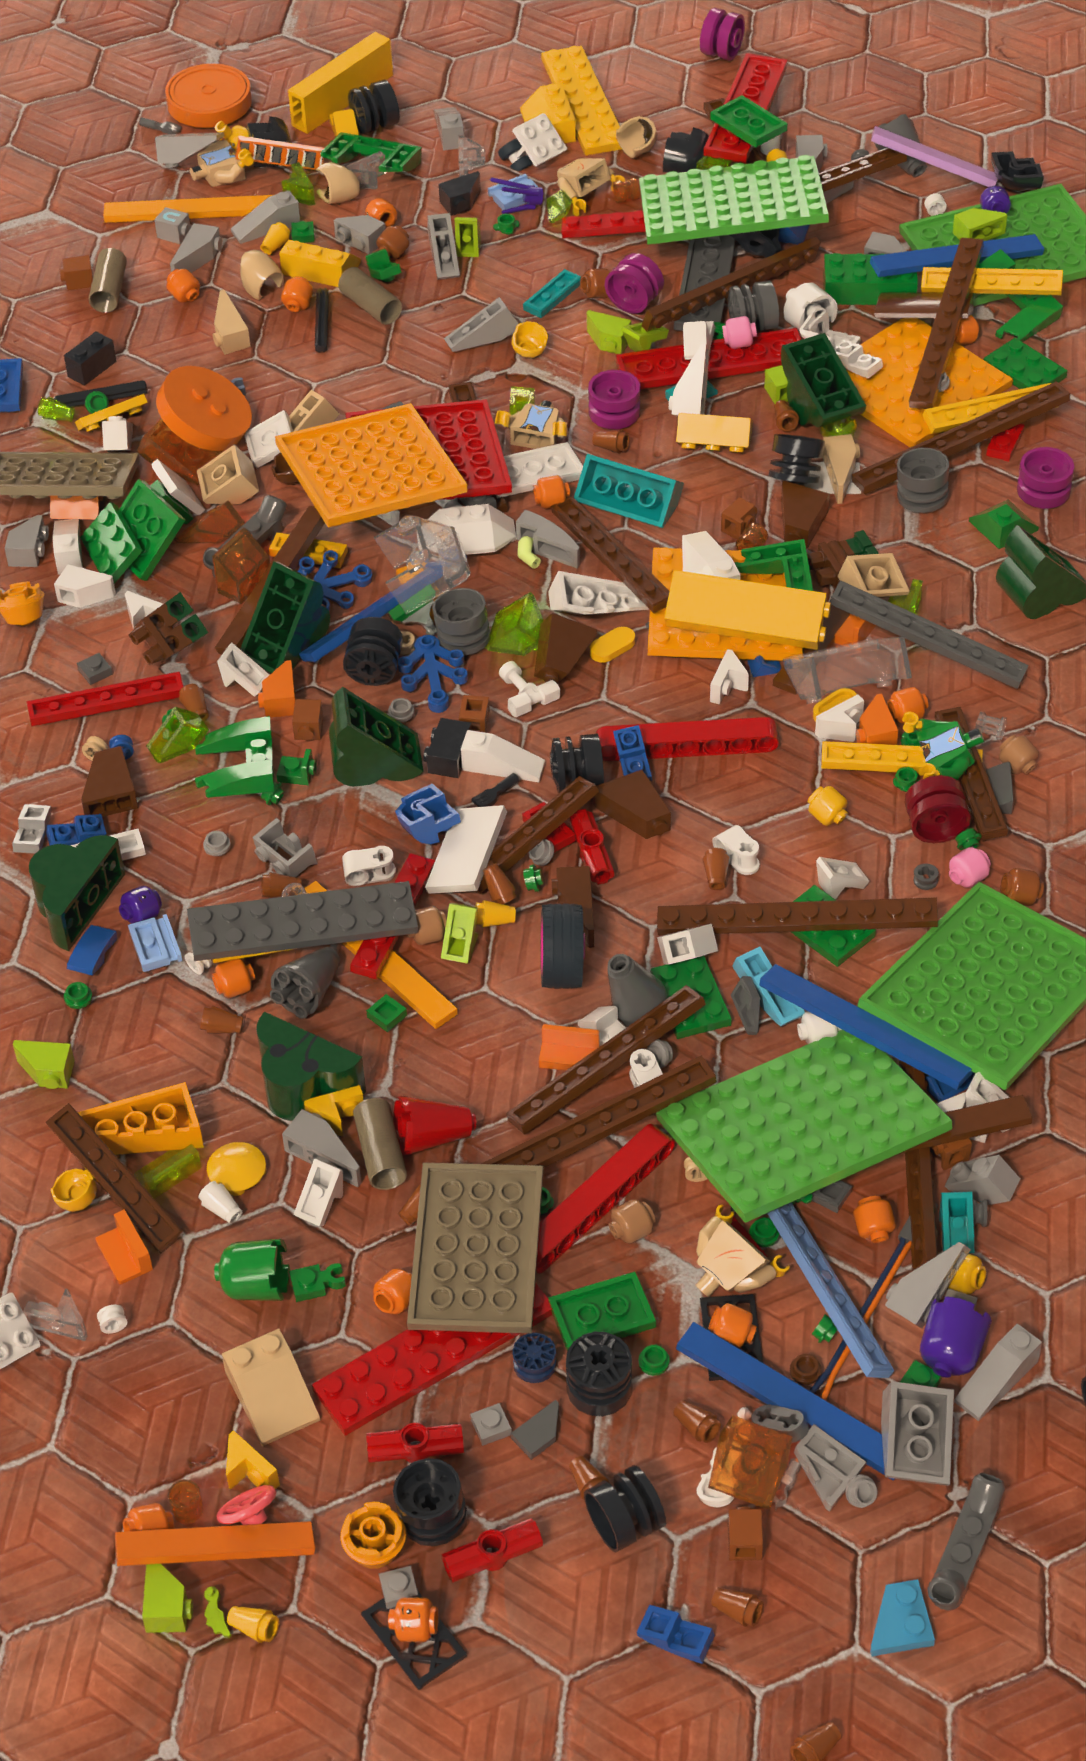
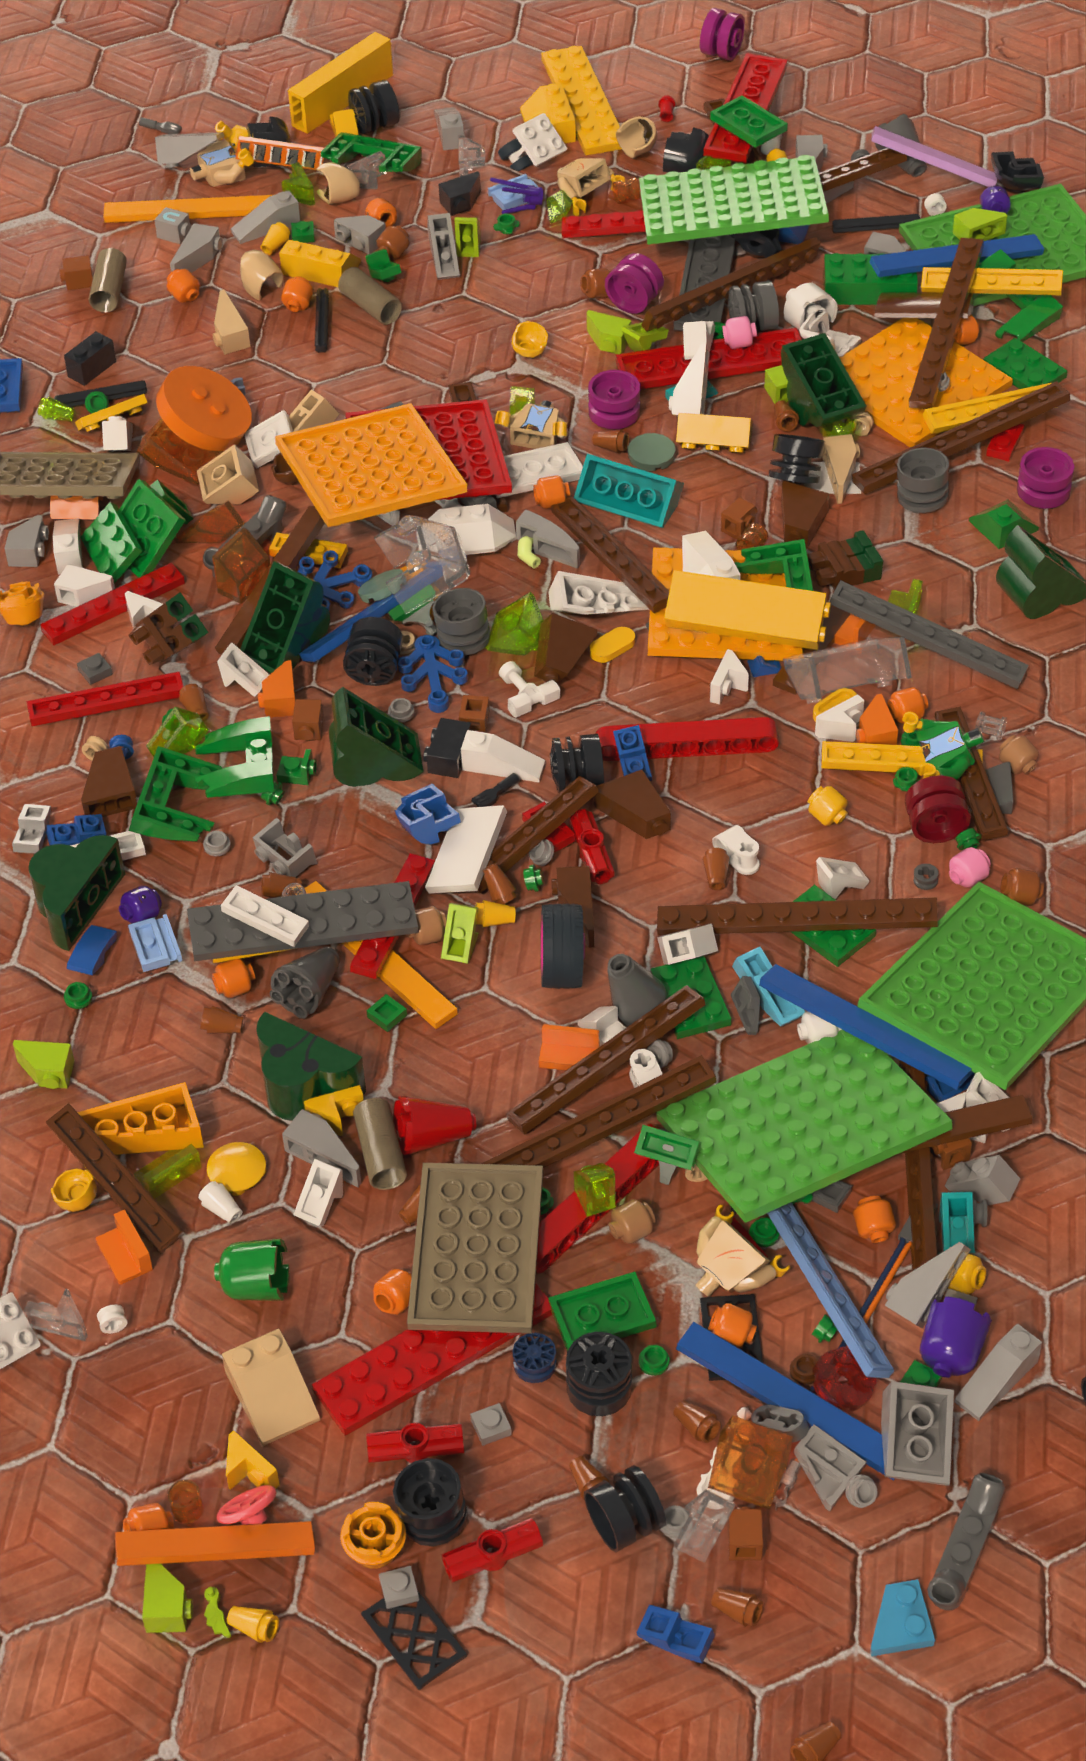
(110, 604): none -> red plate
(151, 815): none -> green wedge
(178, 487): white tile -> none
(197, 966): white bush -> none
(208, 94): orange brick -> none
(265, 916): none -> white plate
(311, 1282): green plate -> none
(366, 866): white piece -> none
(376, 586): none -> sand green tile
(413, 1619): orange head -> none
(486, 327): light grey slope -> none
(538, 1431): dark grey tile -> none
(552, 293): teal tile -> none
(595, 1188): none -> clear neon green slope
(651, 451): none -> sand green tile
(666, 107): none -> red pin
(668, 1149): none -> green piece
(675, 1520): none -> light grey plate
(705, 1522): none -> clear slope
(827, 1384): none -> clear red plate
(856, 361): white slope -> none
(867, 420): none -> tan bush
(871, 223): none -> black axle
(874, 574): tan slope -> none

